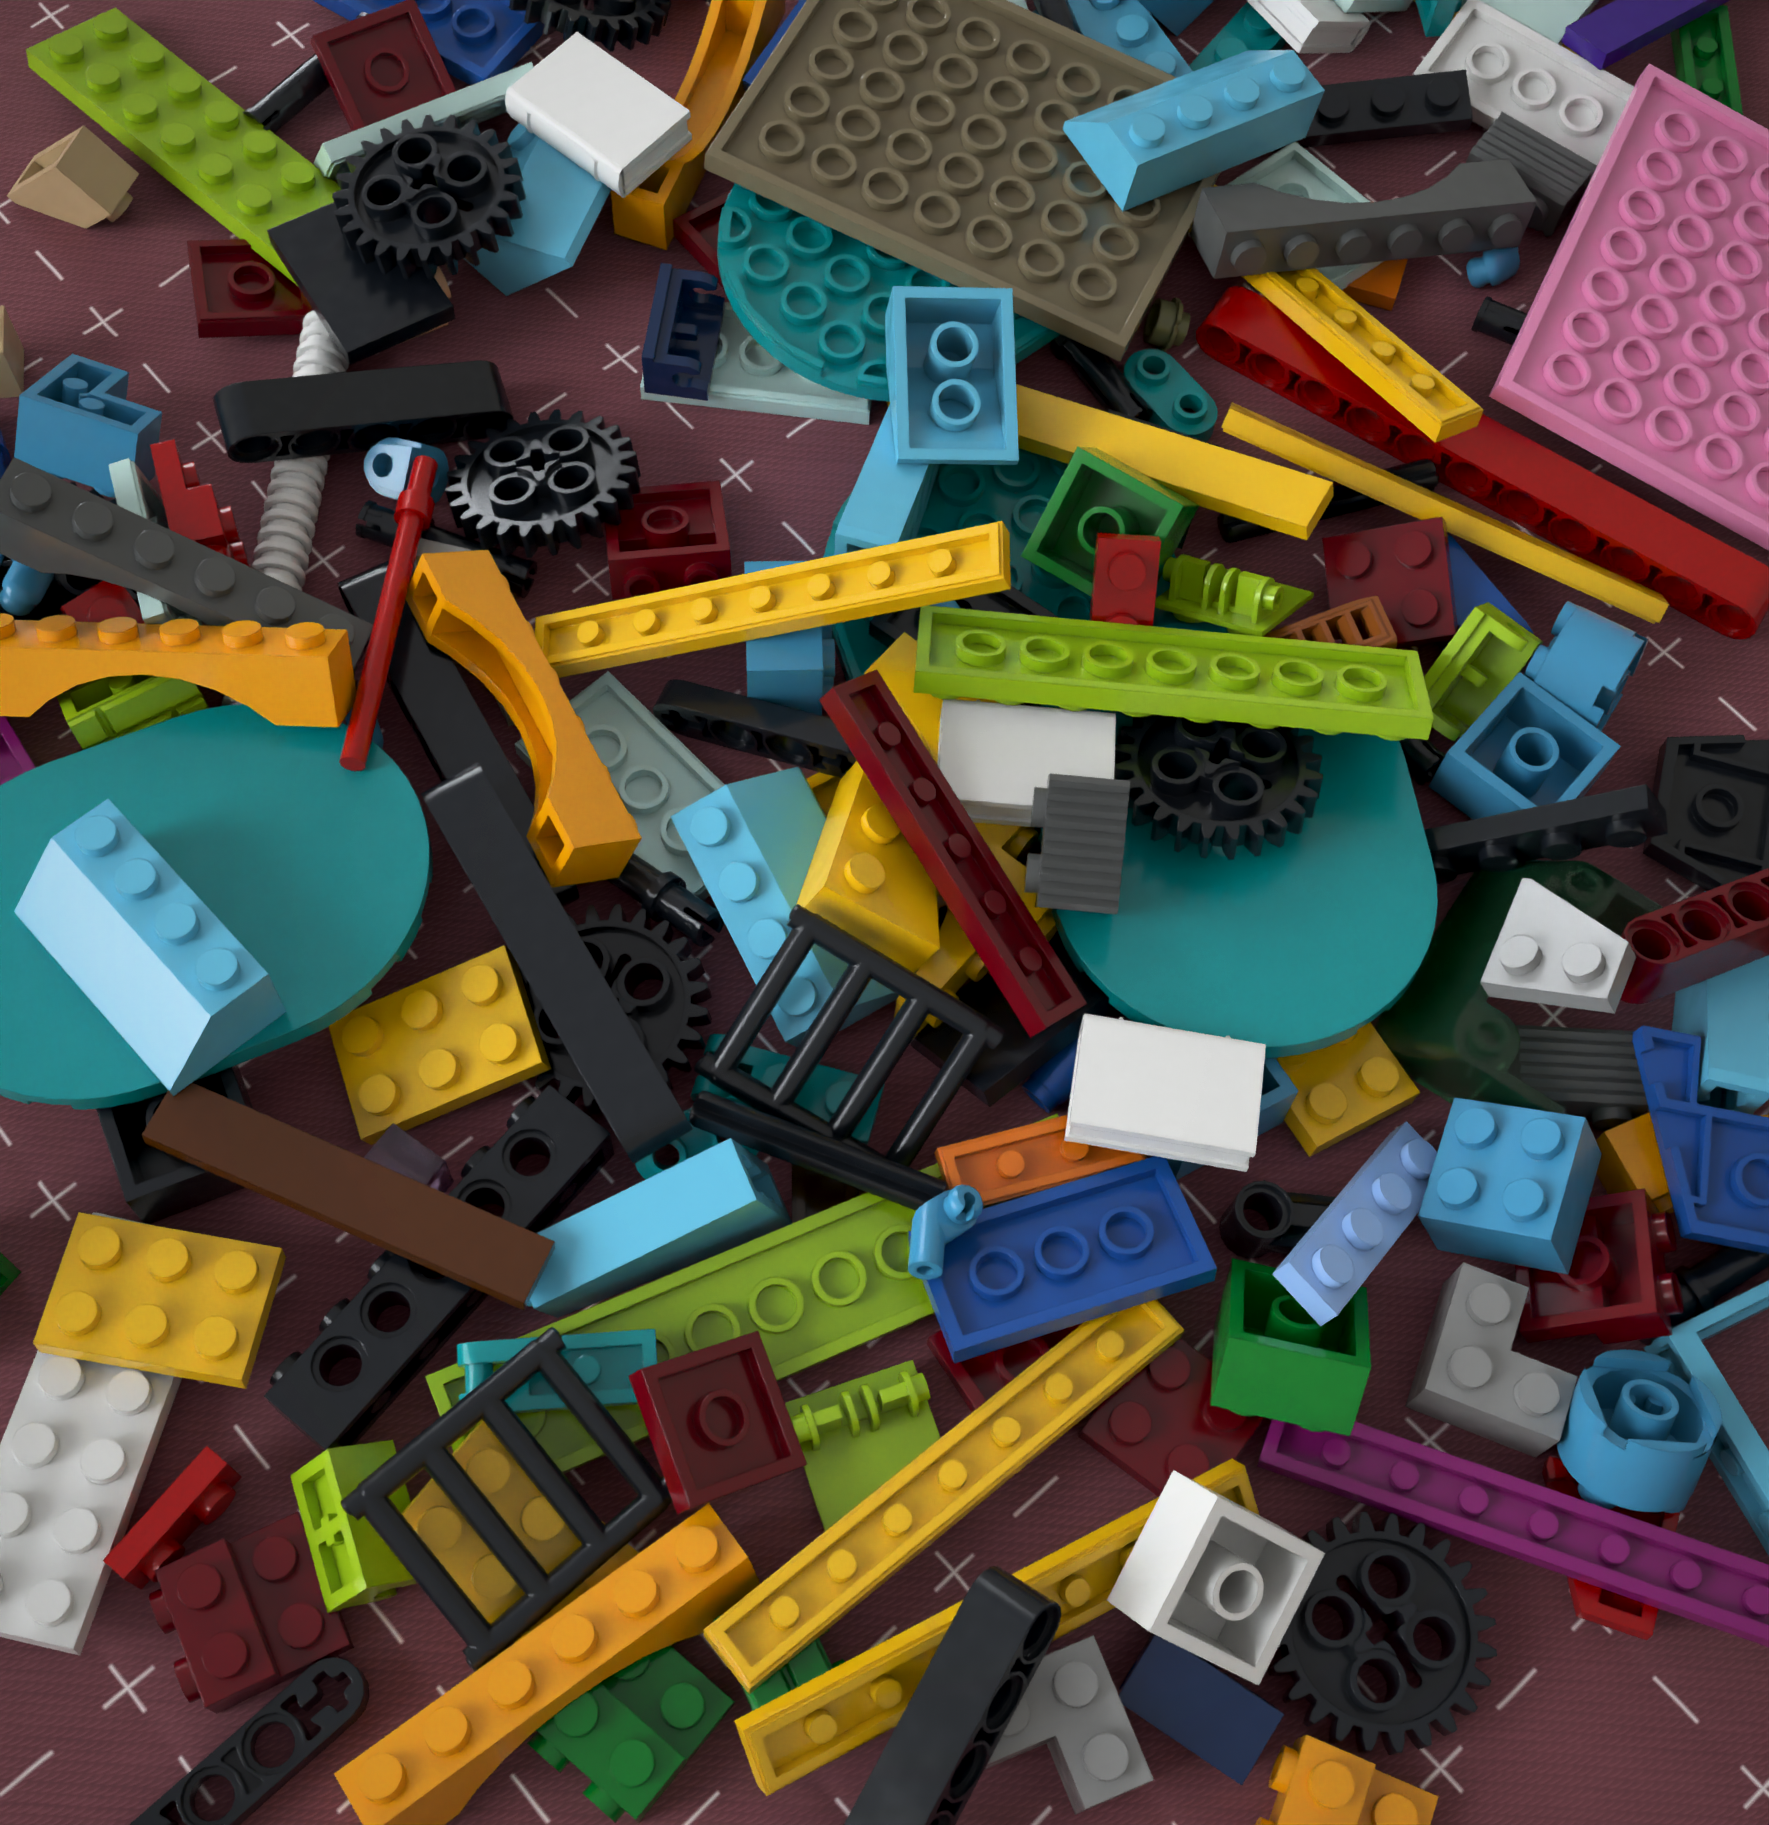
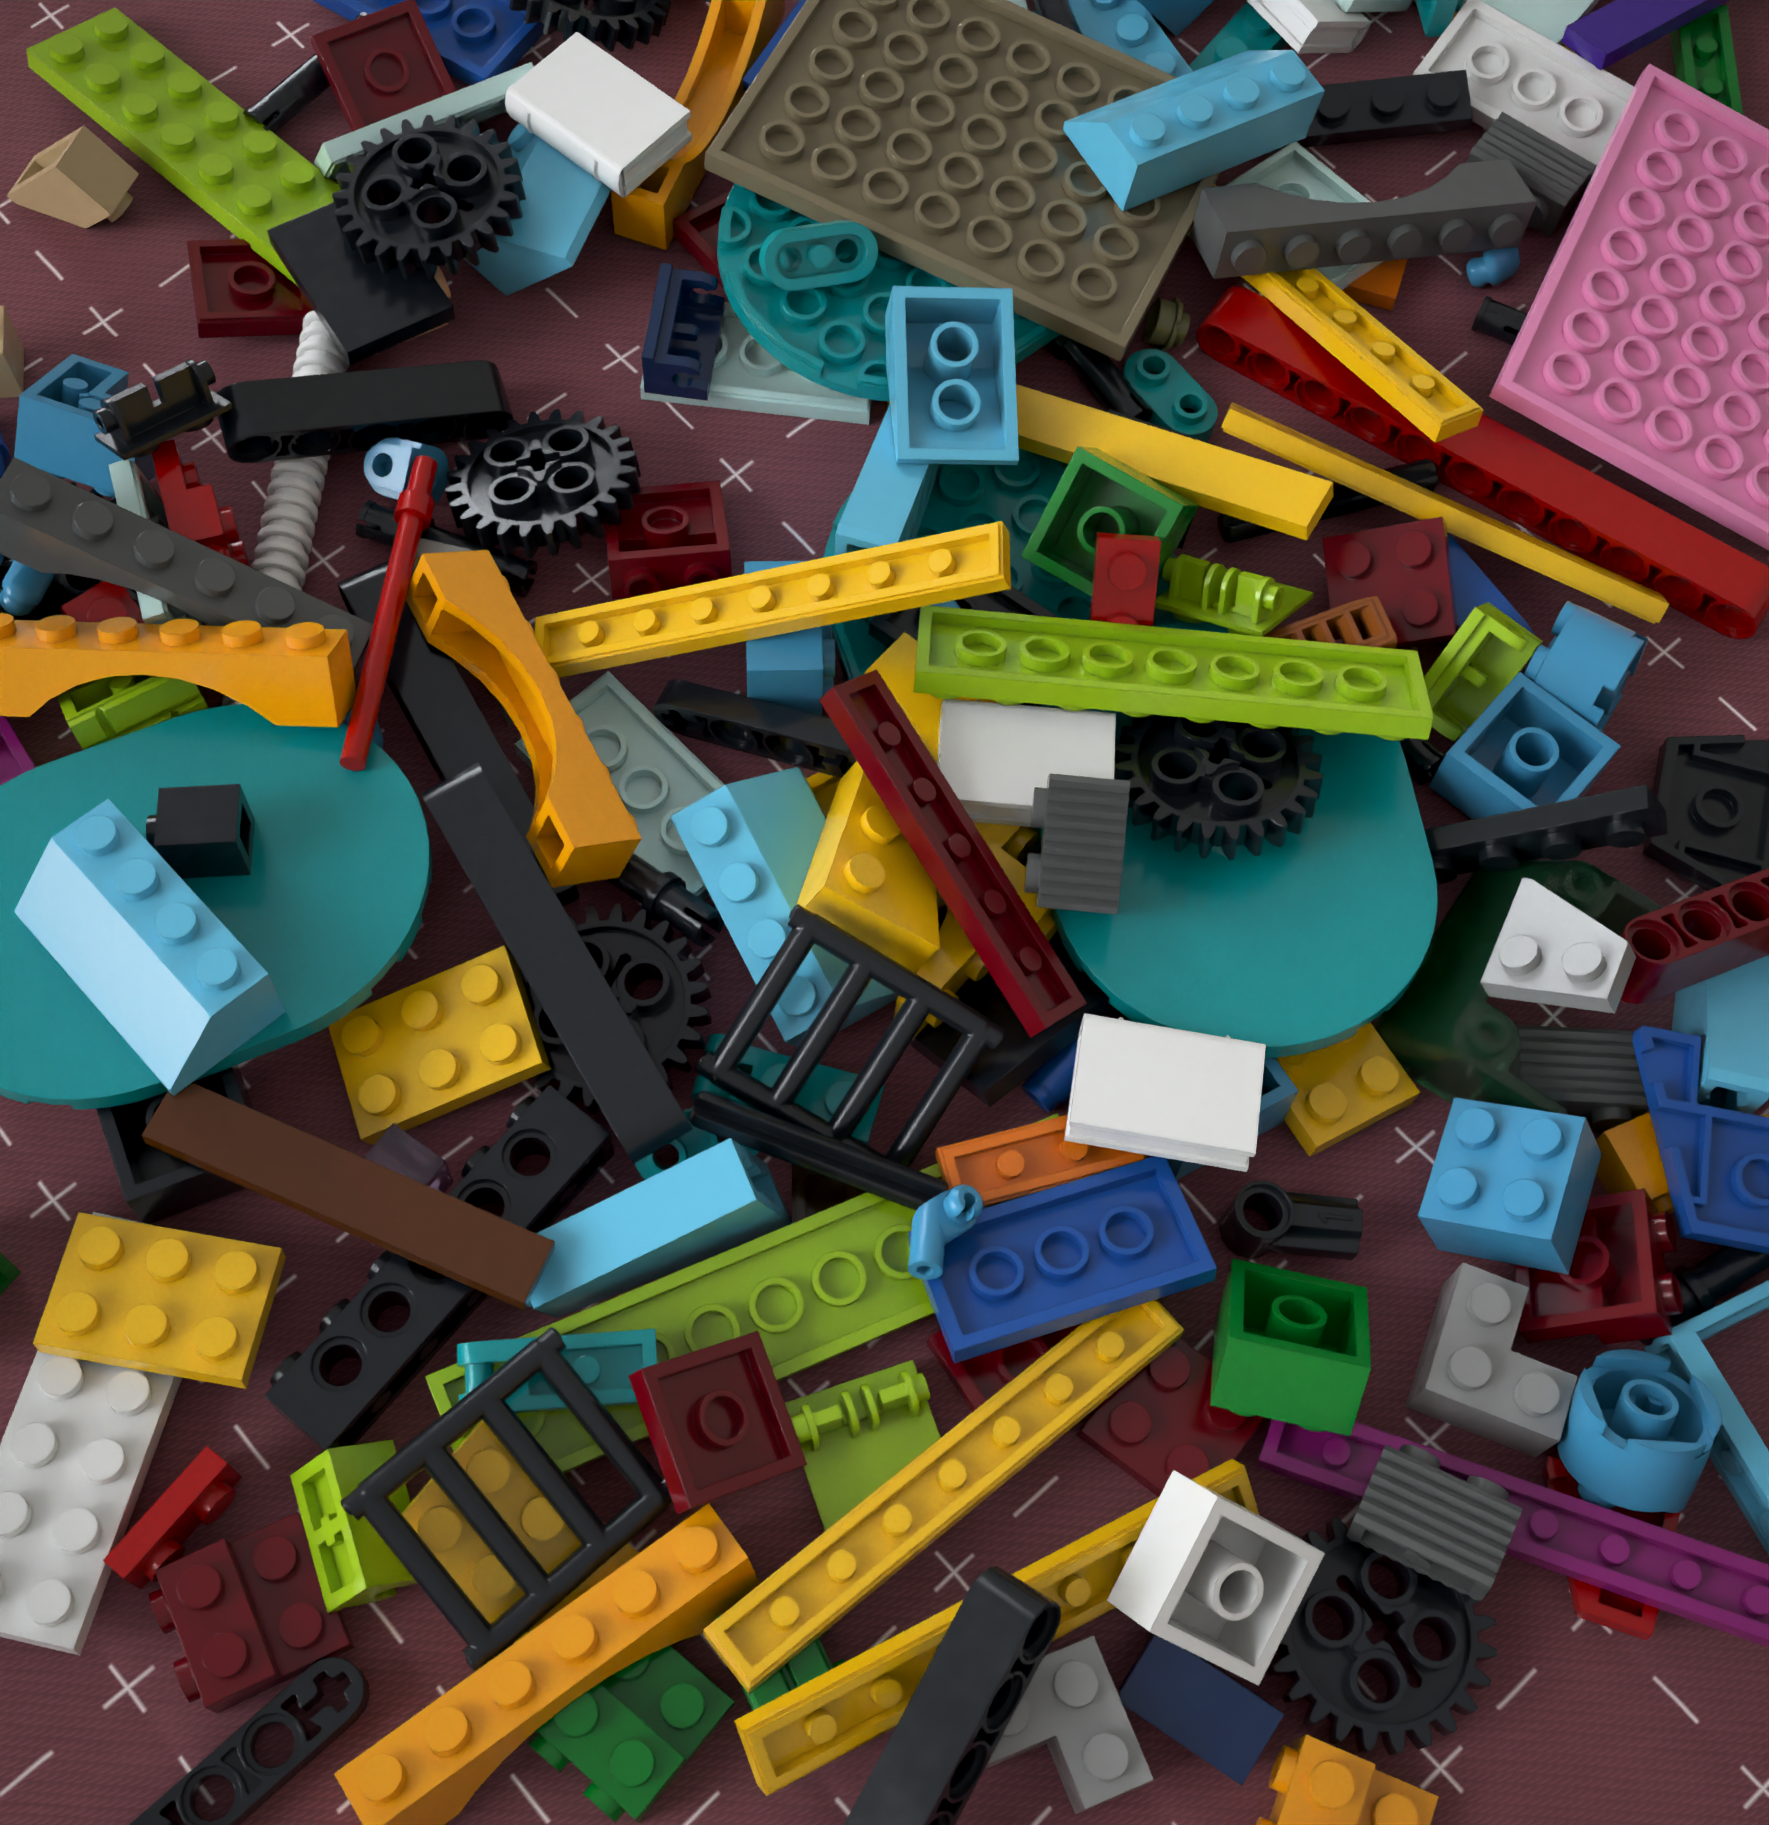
(137, 425): none -> black hinge
(203, 830): none -> black brick
(816, 255): none -> teal plate
(1359, 1225): light blue plate -> none
(1435, 1520): none -> dark grey brick

